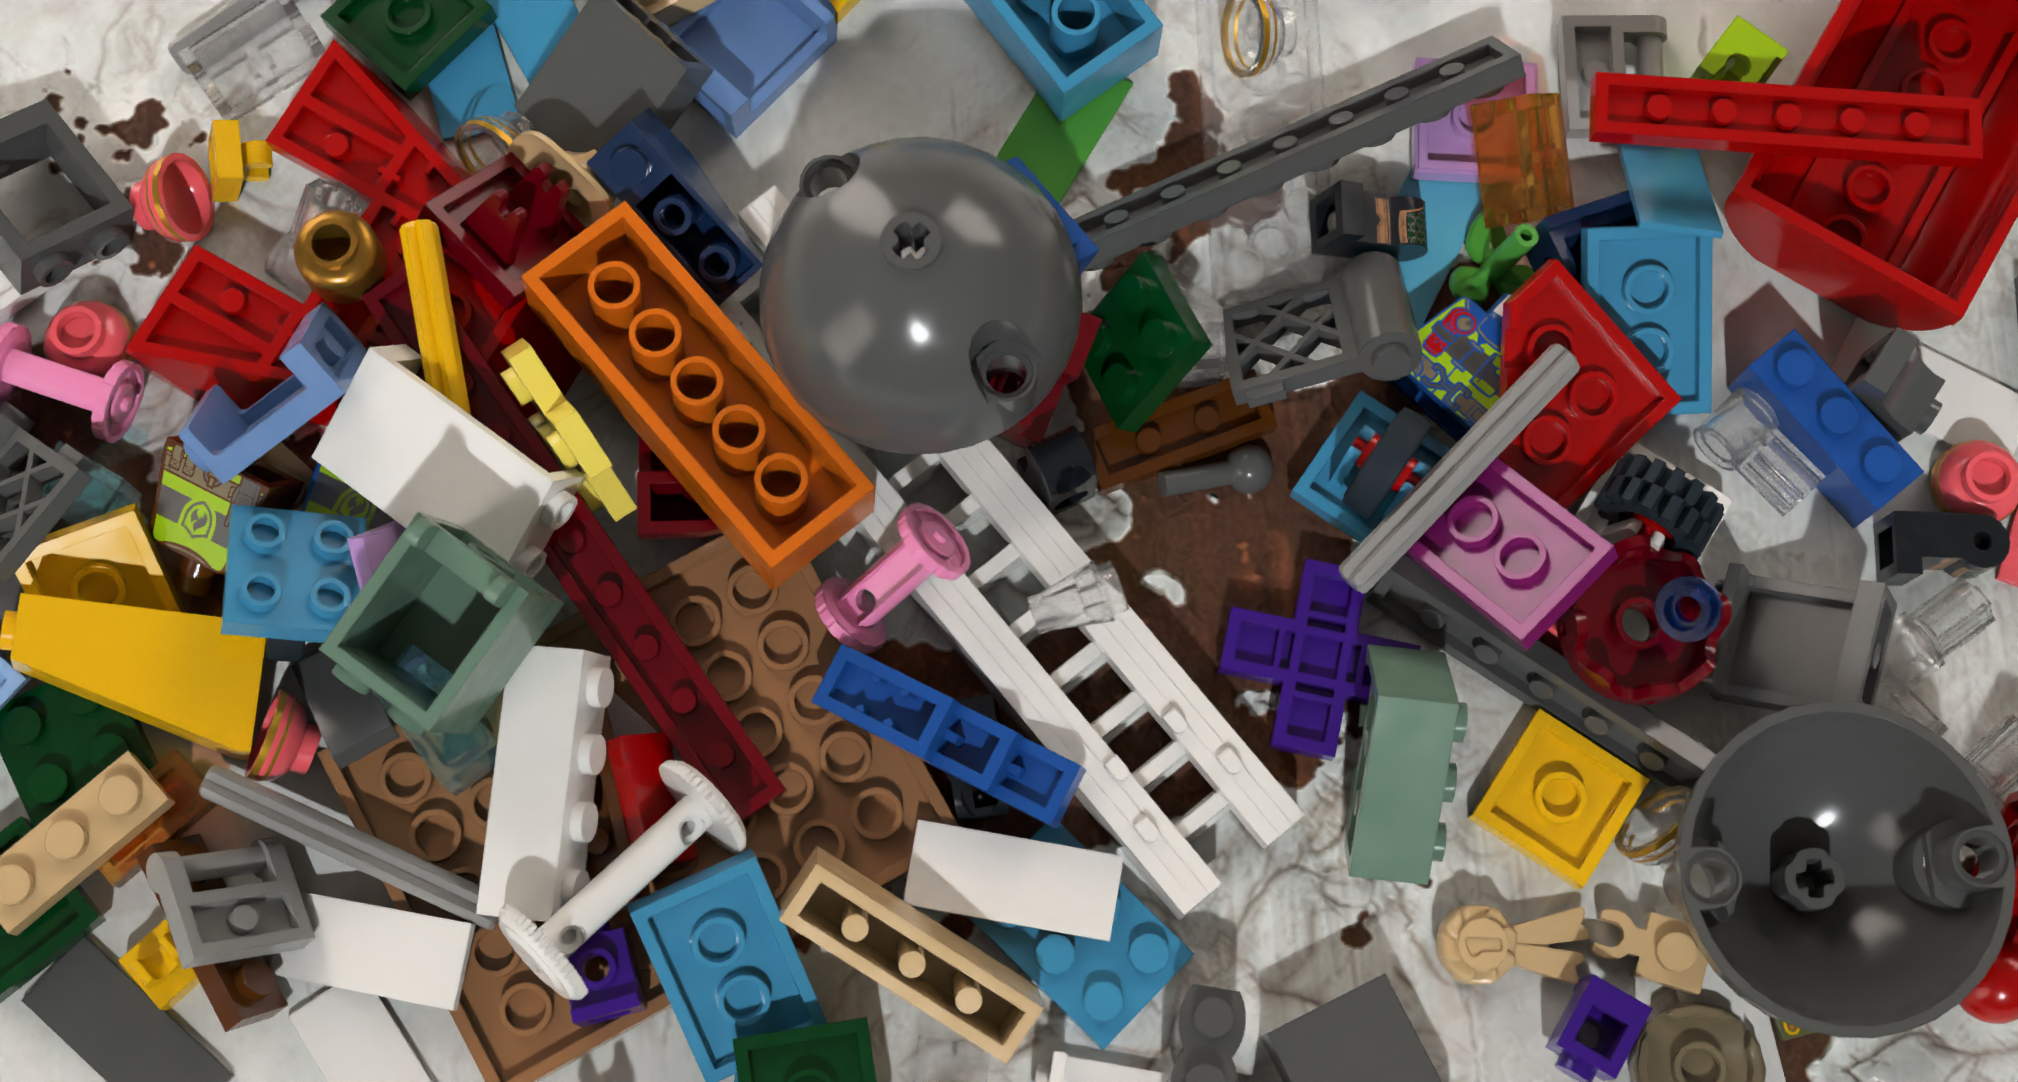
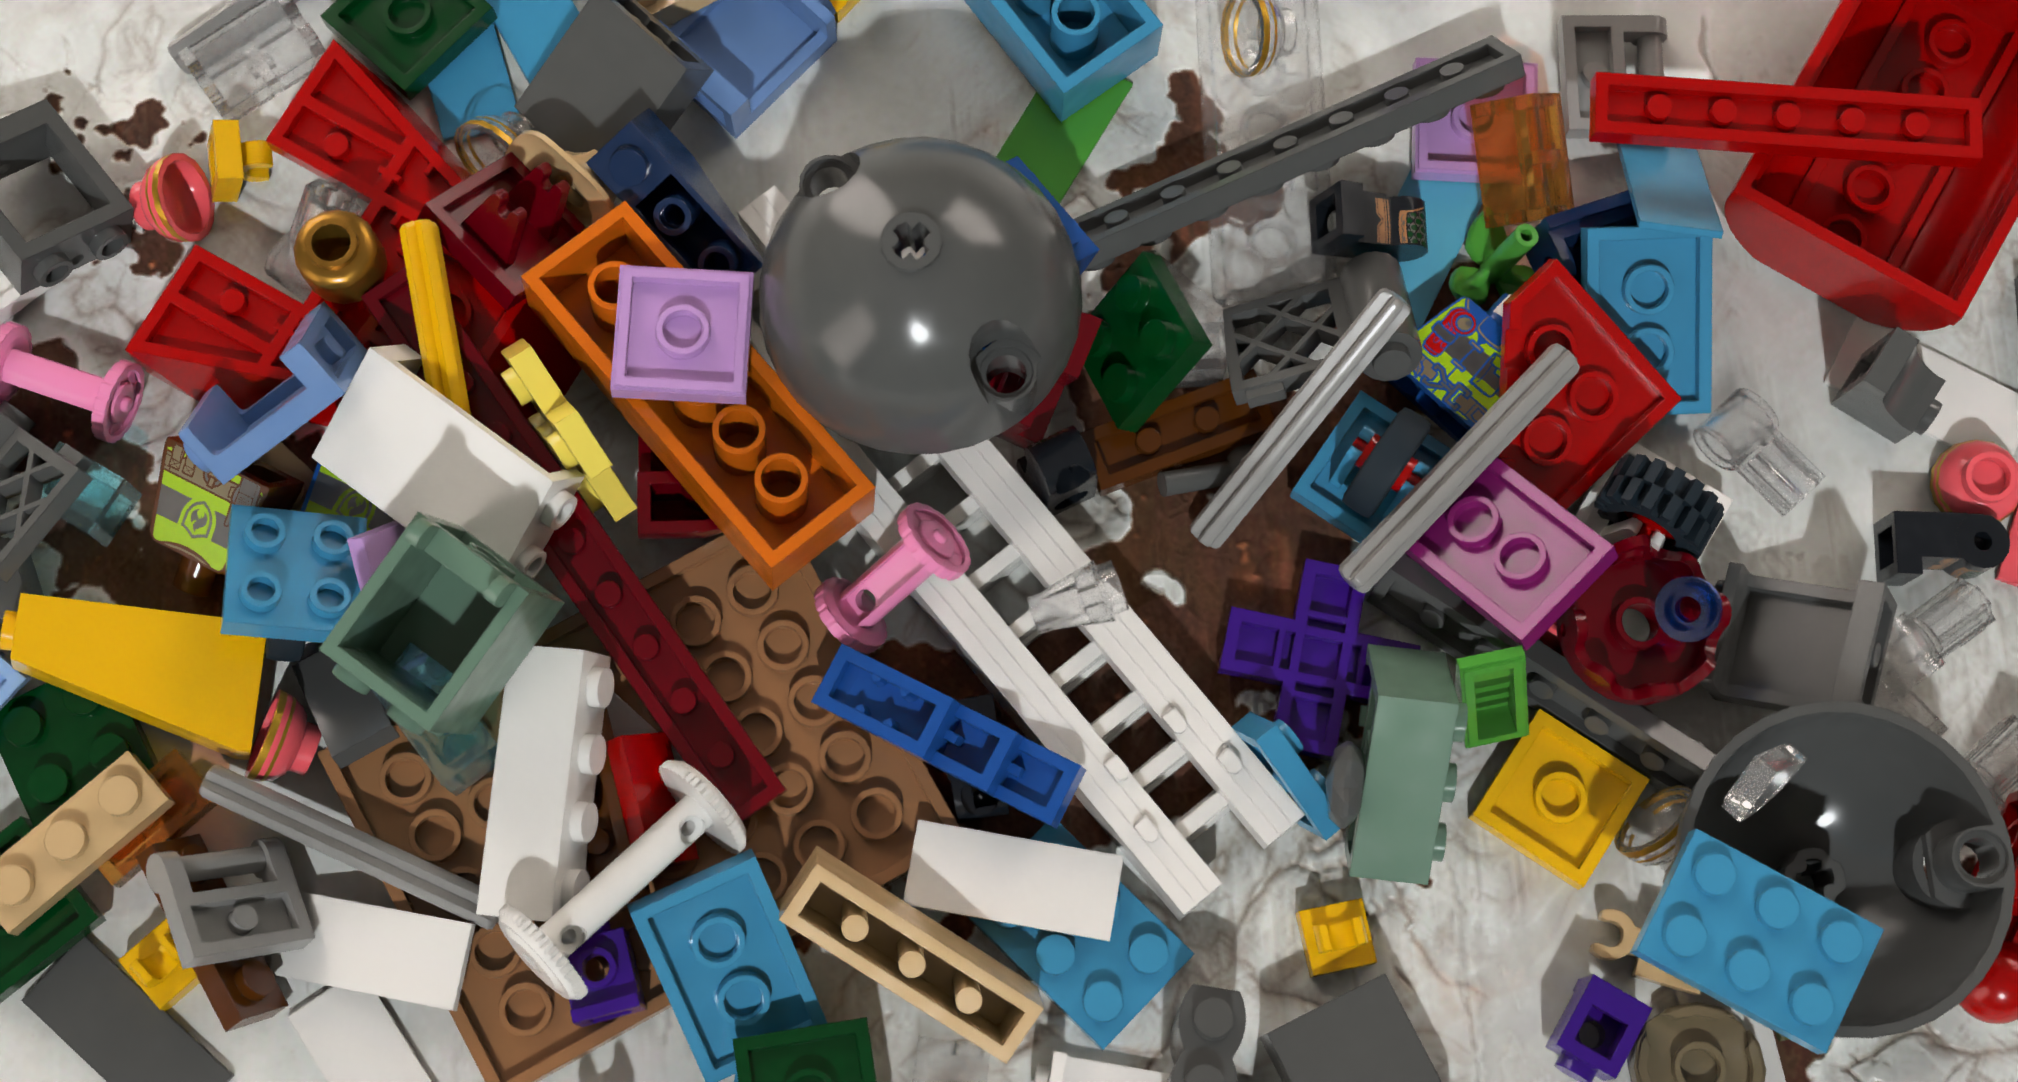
(88, 337): coral piece -> none
(102, 562): yellow tile -> none
(682, 334): none -> lavender plate
(1278, 751): none -> dark azure plate
(1300, 417): none -> light grey axle
(1336, 937): none -> yellow tile
(1345, 784): none -> dark grey rock
(1481, 945): tan piece -> none
(1494, 694): none -> bright green slope
(1741, 55): lime hinge -> none
(1757, 941): none -> dark azure plate
(1762, 780): none -> clear tile
(1830, 428): blue brick -> none

